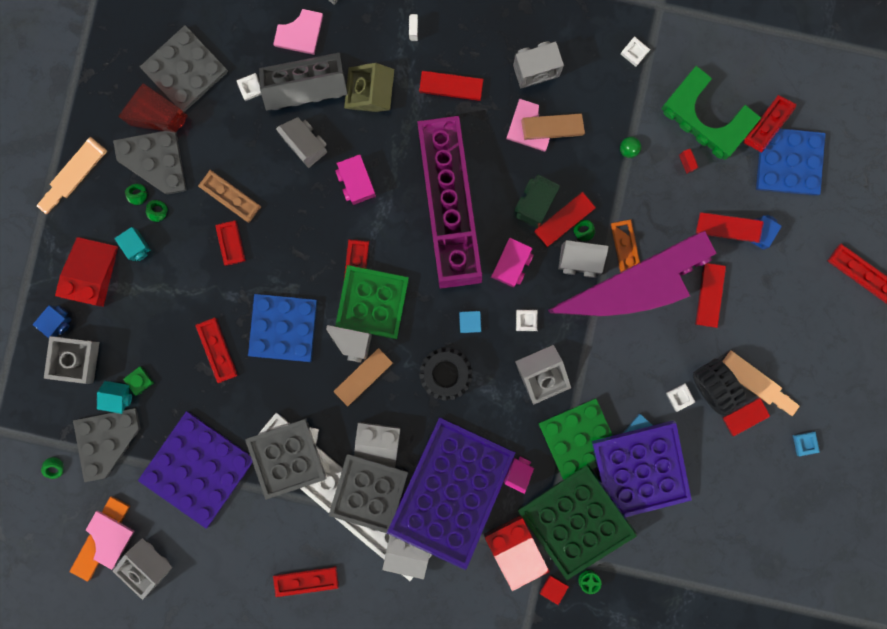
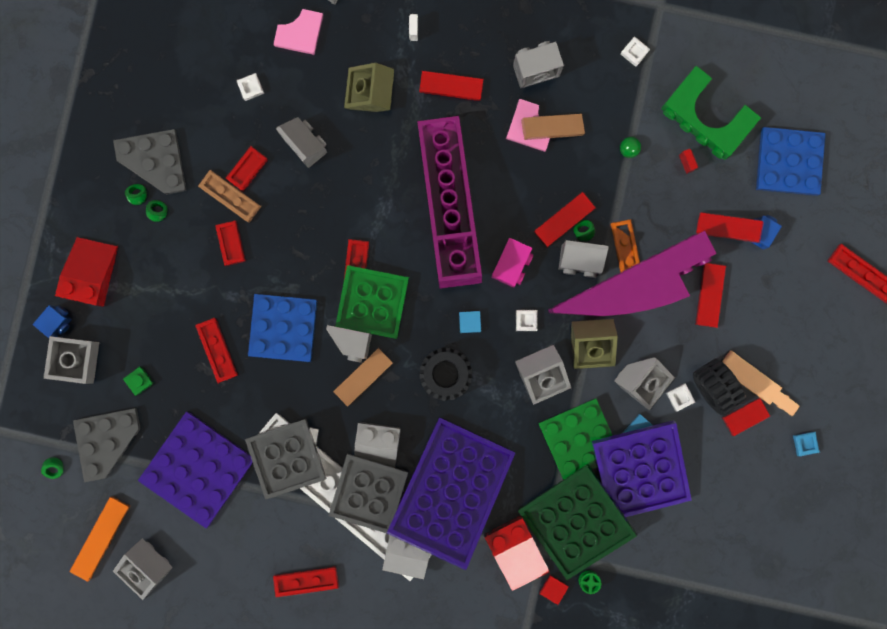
(72, 174): light nougat piece -> none
(110, 538): bright pink tile -> none
(113, 397): teal brick -> none
(133, 244): teal brick -> none
(152, 111): clear red slope -> none
(184, 69): dark grey plate -> none
(246, 168): none -> red tile
(302, 81): dark grey slope -> none
(355, 179): dark pink brick -> none
(519, 474): dark pink slope -> none
(537, 202): clear green piece -> none
(594, 343): none -> olive slope
(645, 381): none -> light grey slope
(770, 123): red tile -> none

